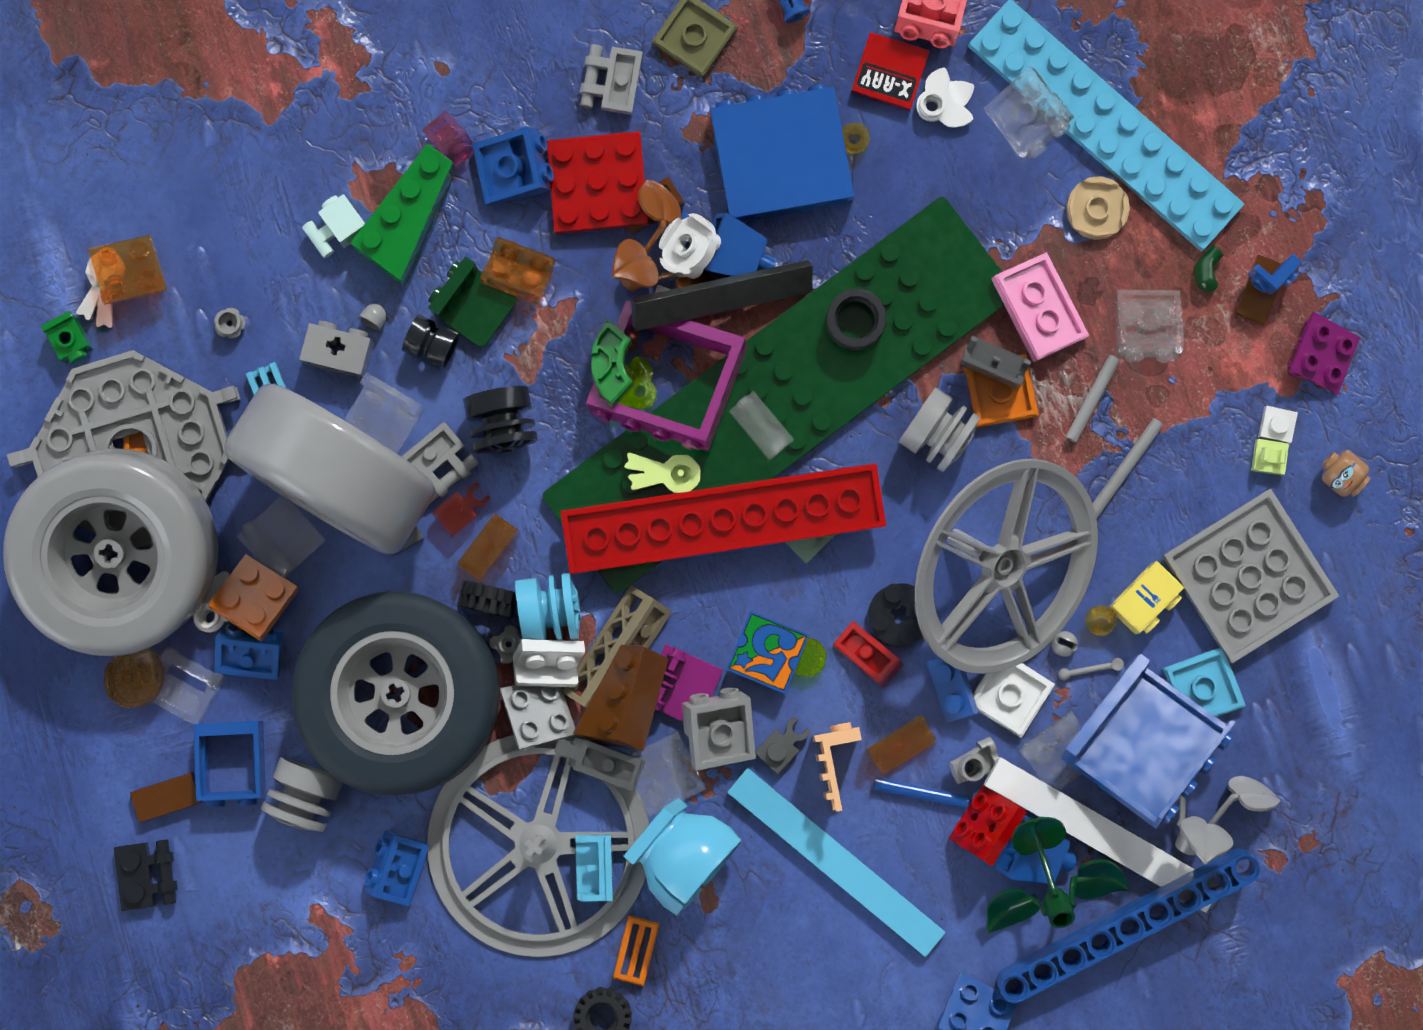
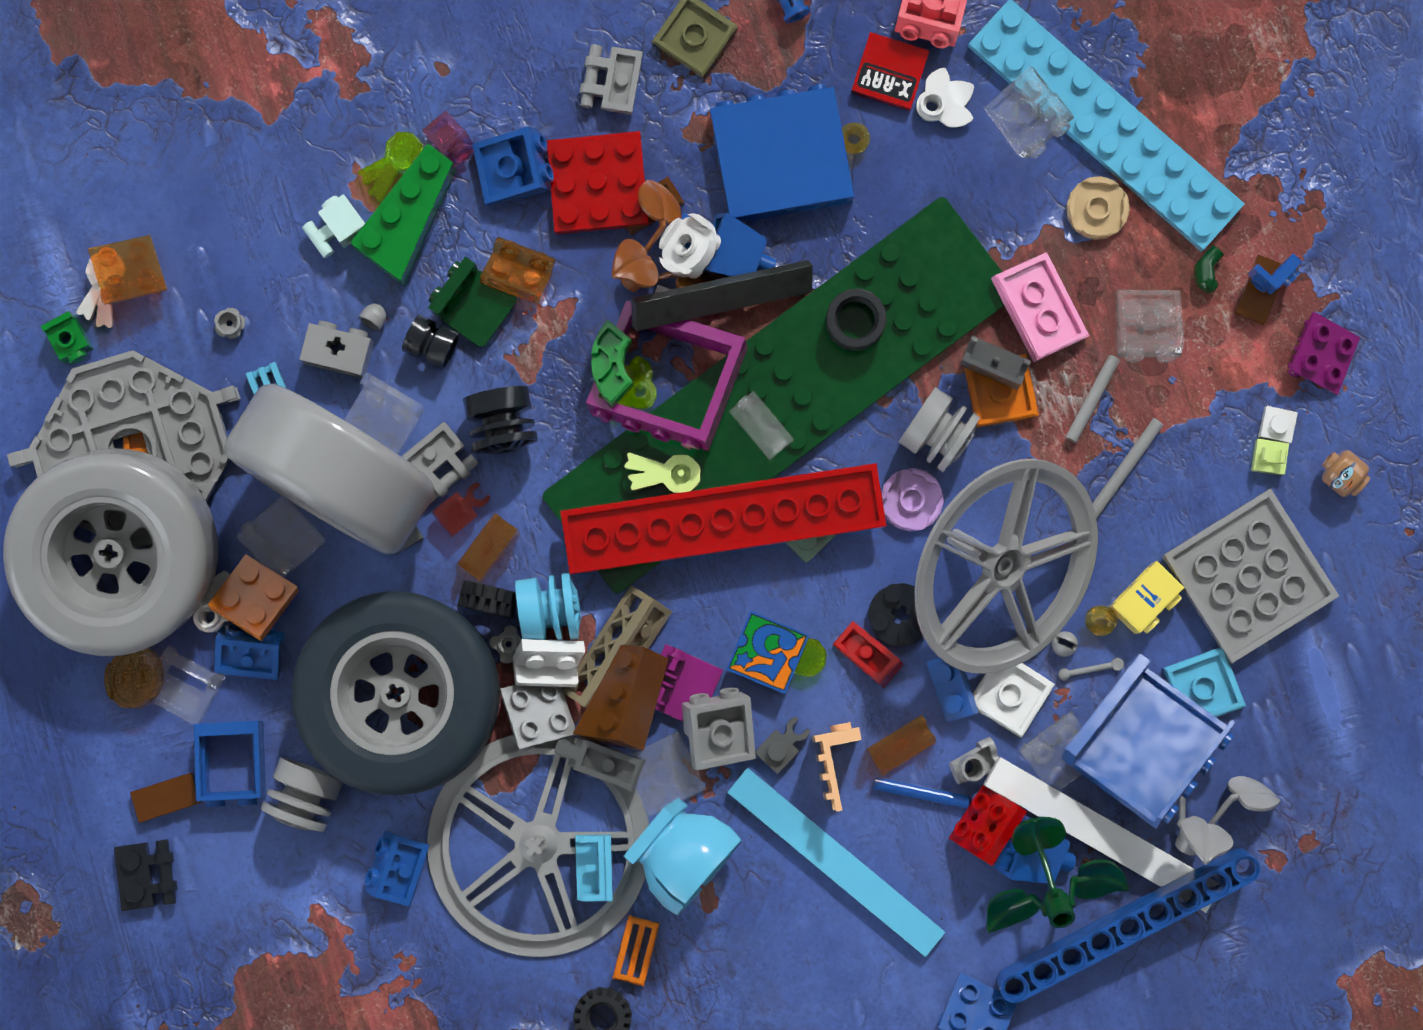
(399, 155): none -> clear neon green piece
(912, 499): none -> lavender tile

